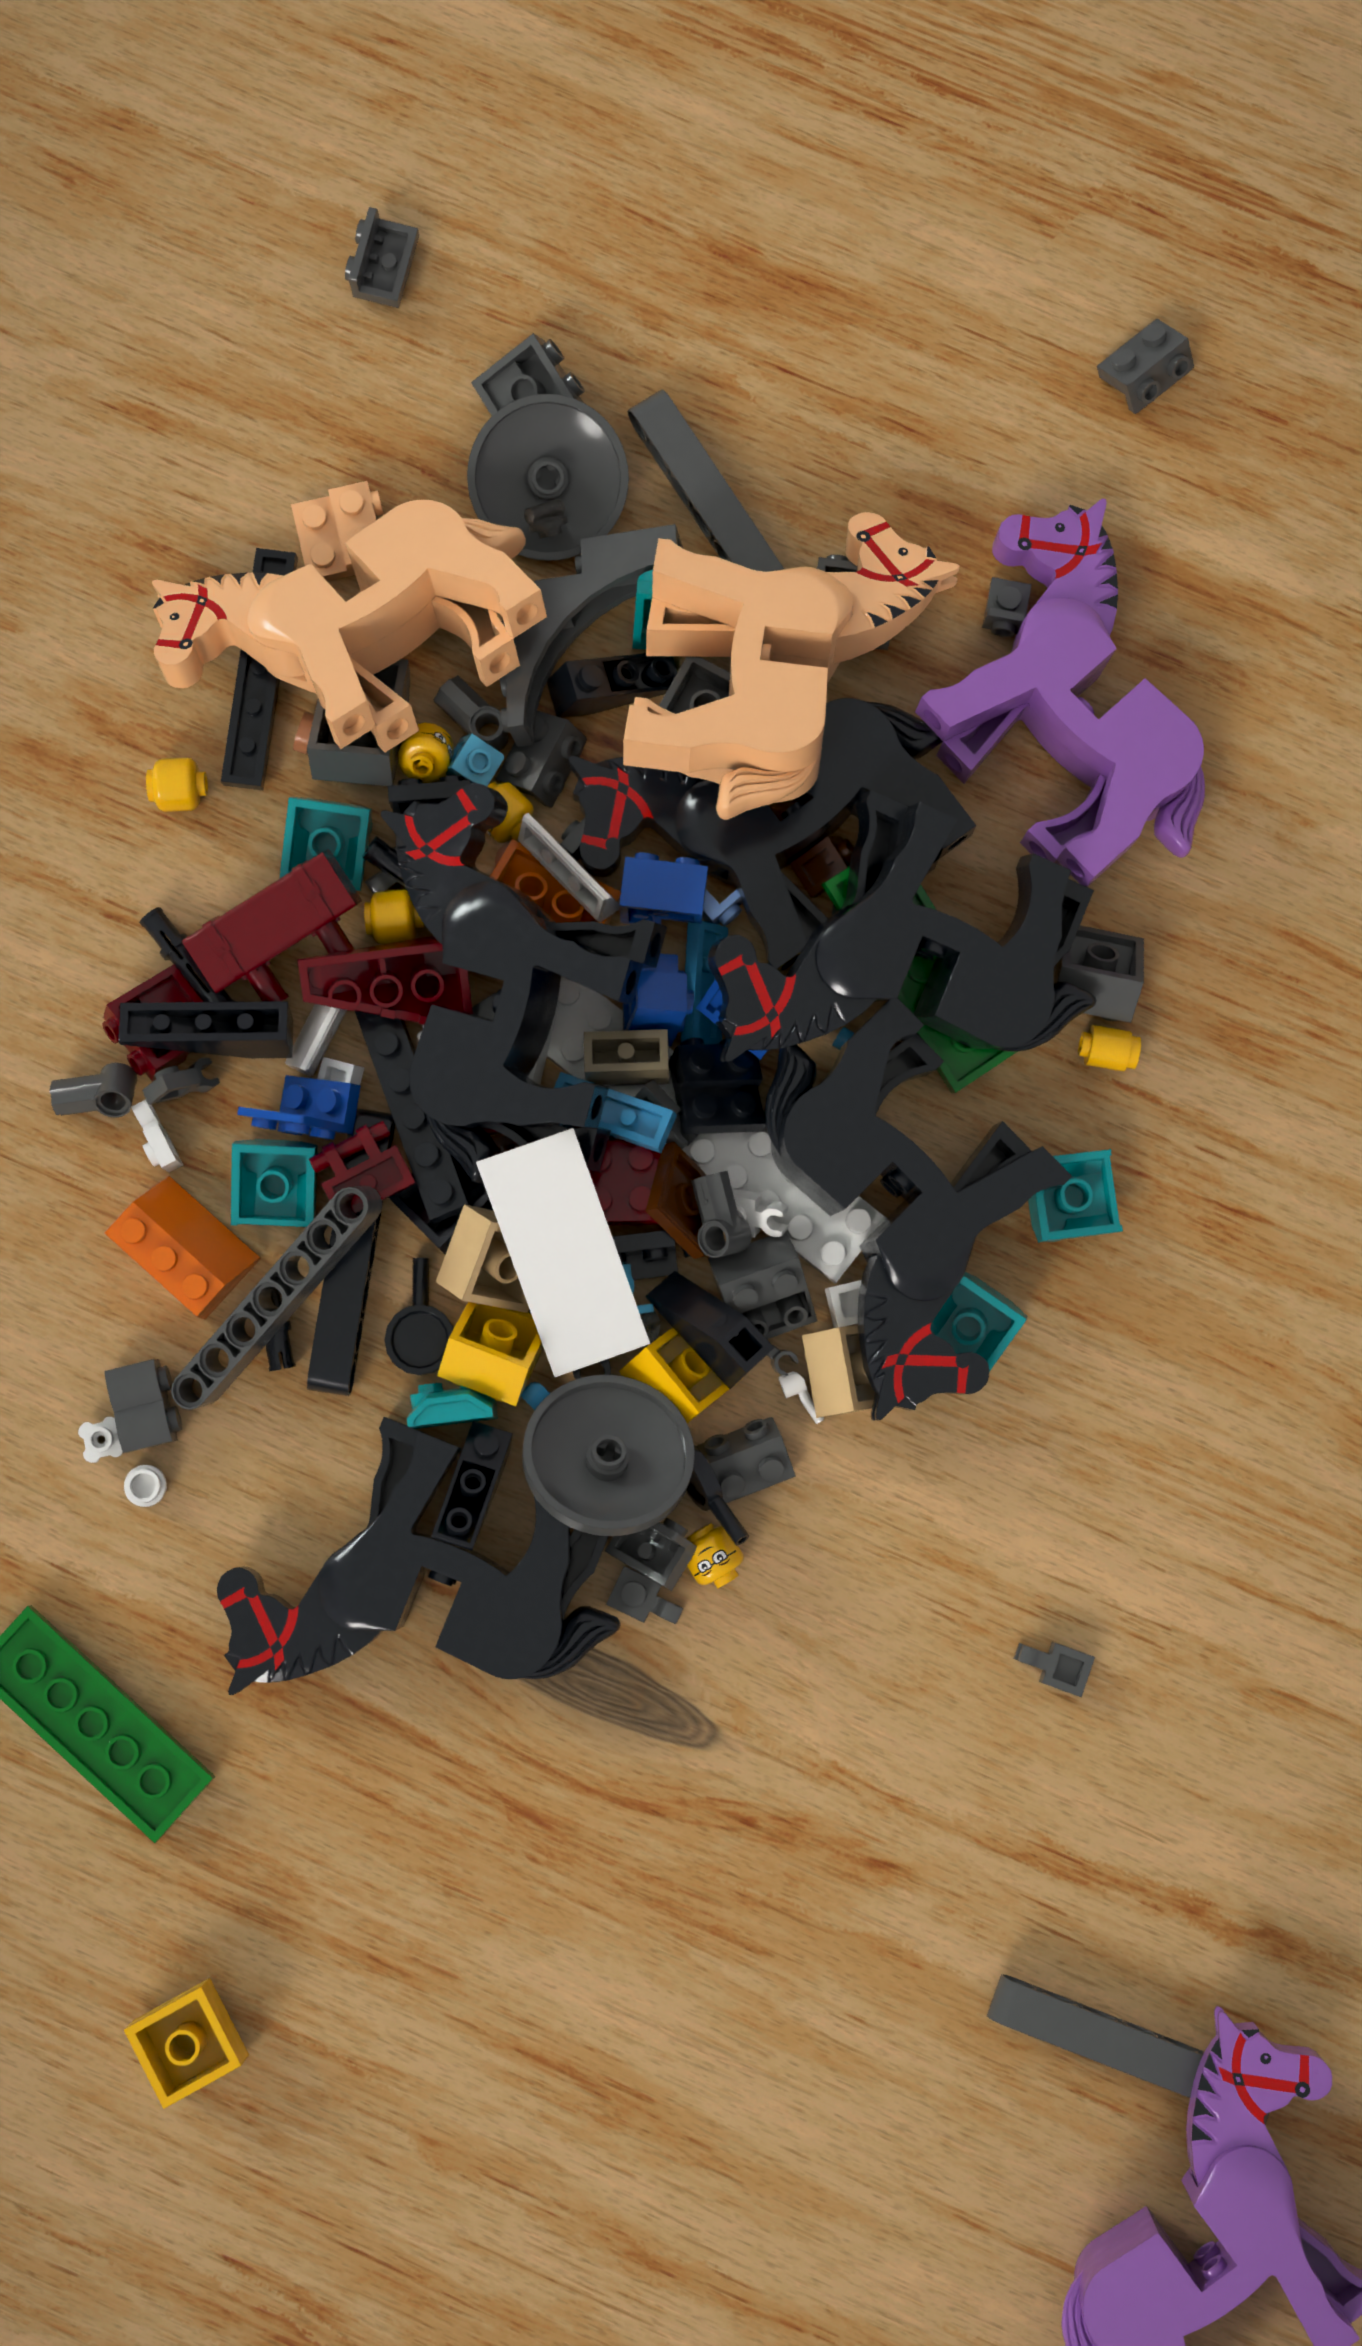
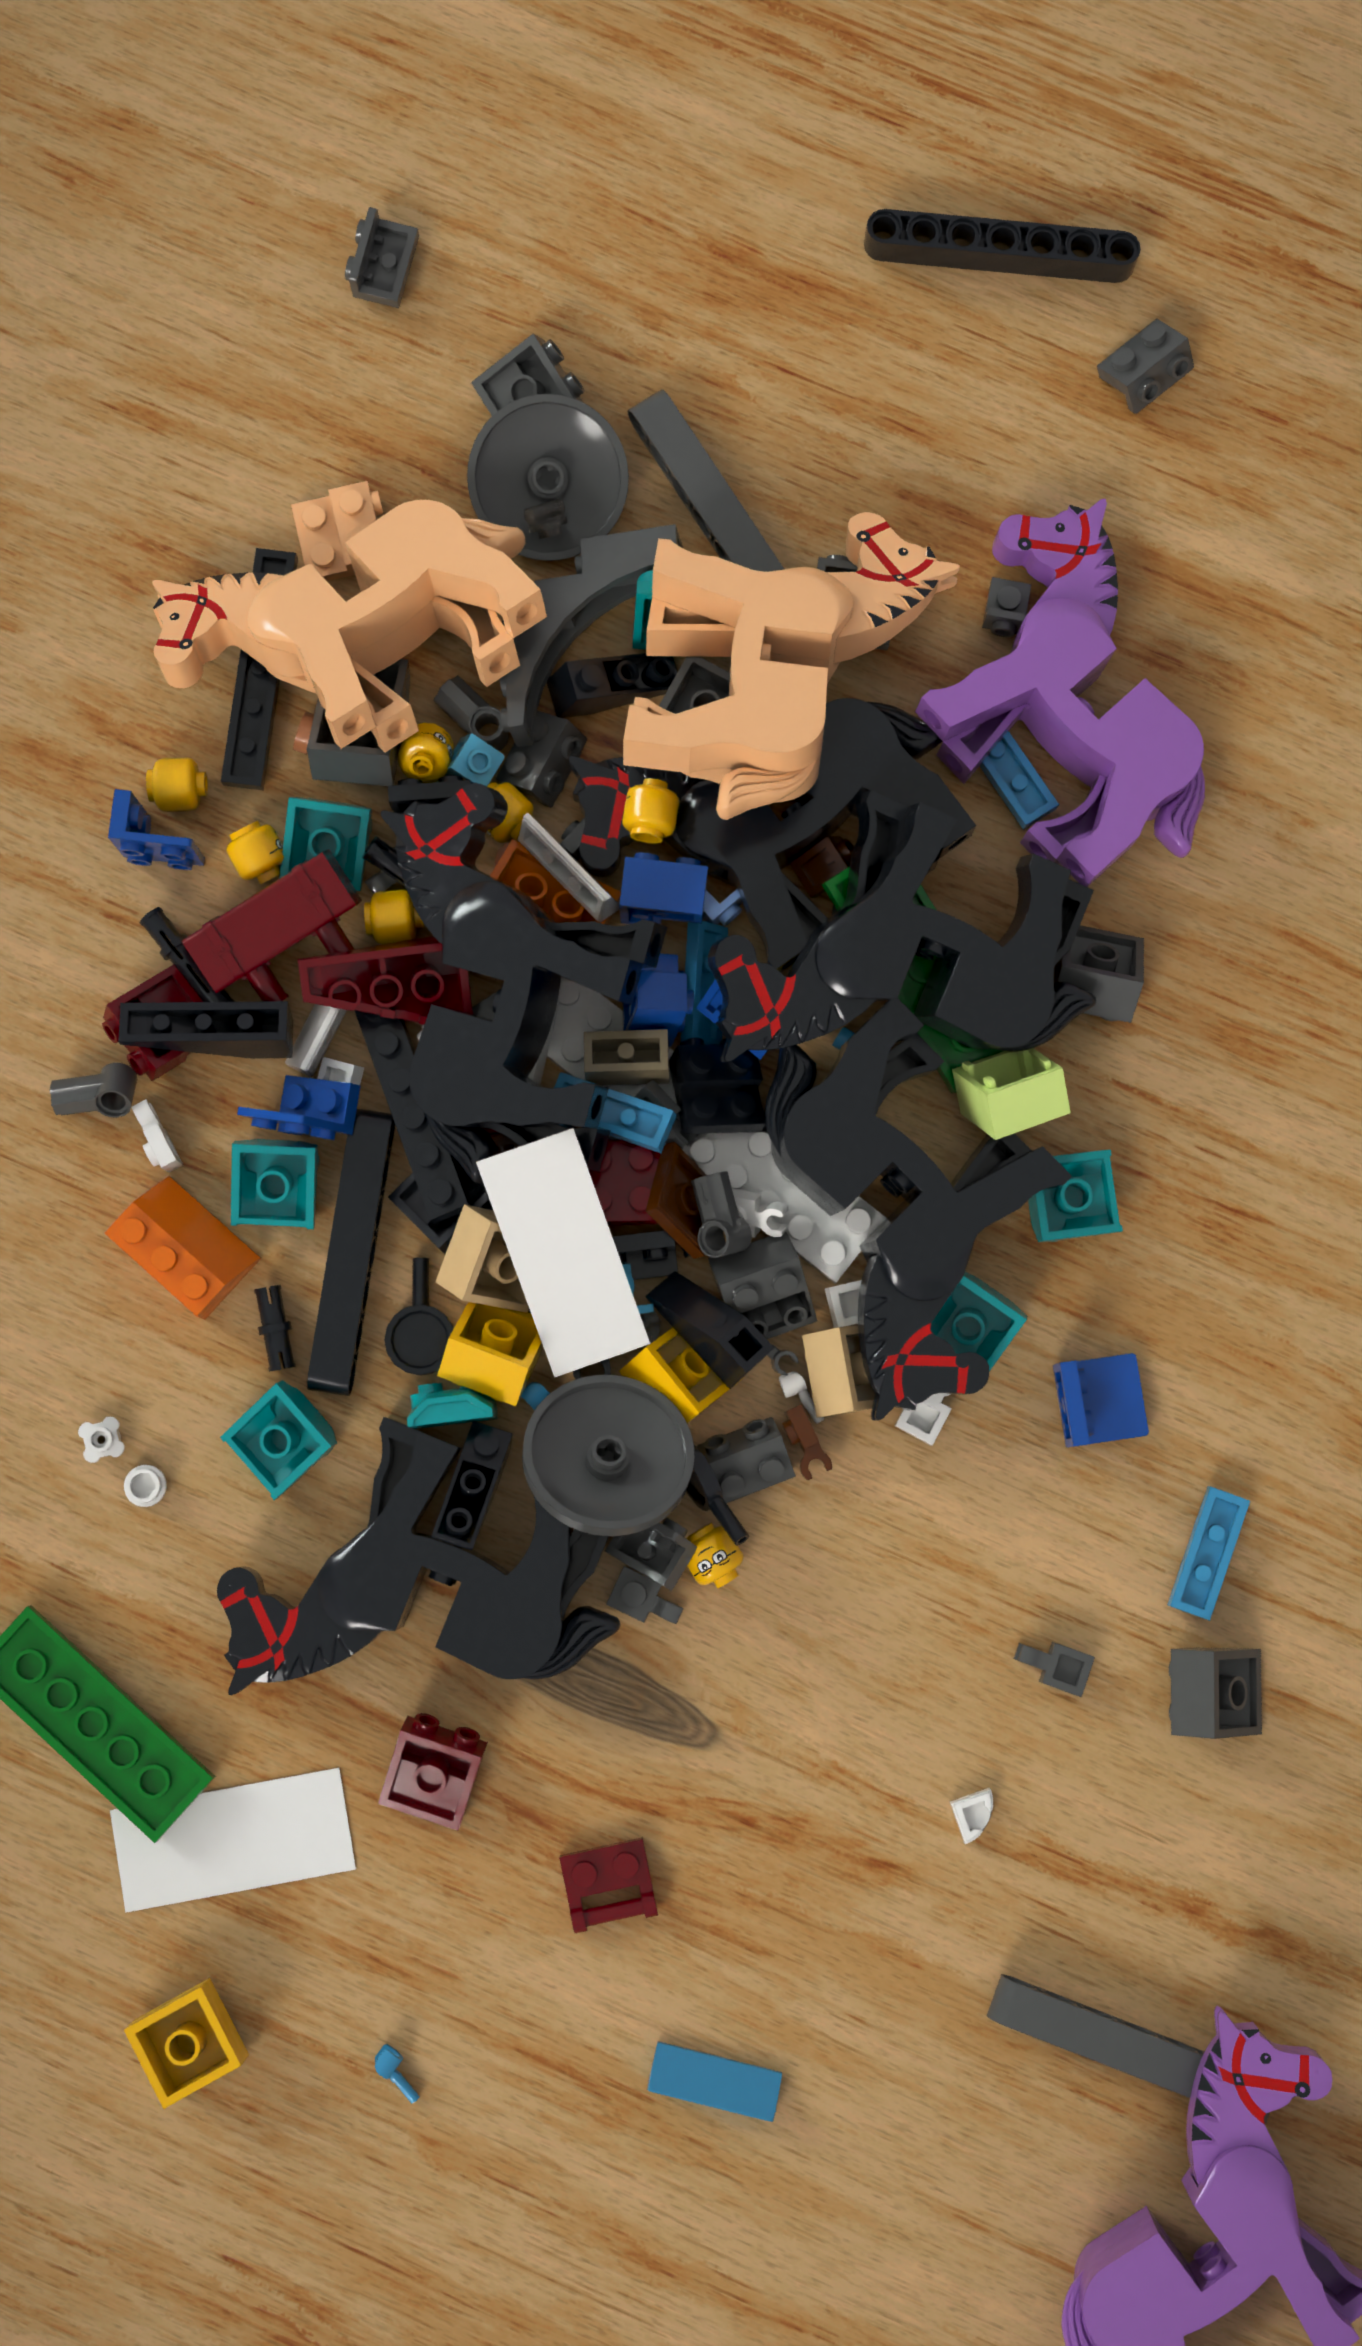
(131, 836): none -> blue bracket
(142, 1405): dark grey brick -> none
(175, 1084): dark grey plate -> none
(238, 1841): none -> white sticker
(256, 852): none -> yellow head
(259, 1305): dark grey beam -> none
(280, 1437): none -> teal slope
(383, 1171): dark red plate -> none
(386, 2063): none -> dark azure hand
(433, 1771): none -> dark red plate
(606, 1870): none -> dark red plate
(650, 811): none -> yellow head
(714, 2081): none -> dark azure slope
(801, 1431): none -> reddish brown plate
(926, 1419): none -> white plate
(973, 1813): none -> white tile
(1011, 1092): none -> yellowish green container
(1017, 235): none -> black beam
(1018, 782): none -> dark azure plate
(1100, 1400): none -> blue bracket
(1109, 1048): yellow brick -> none
(1208, 1553): none -> dark azure plate
(1215, 1692): none -> dark grey slope

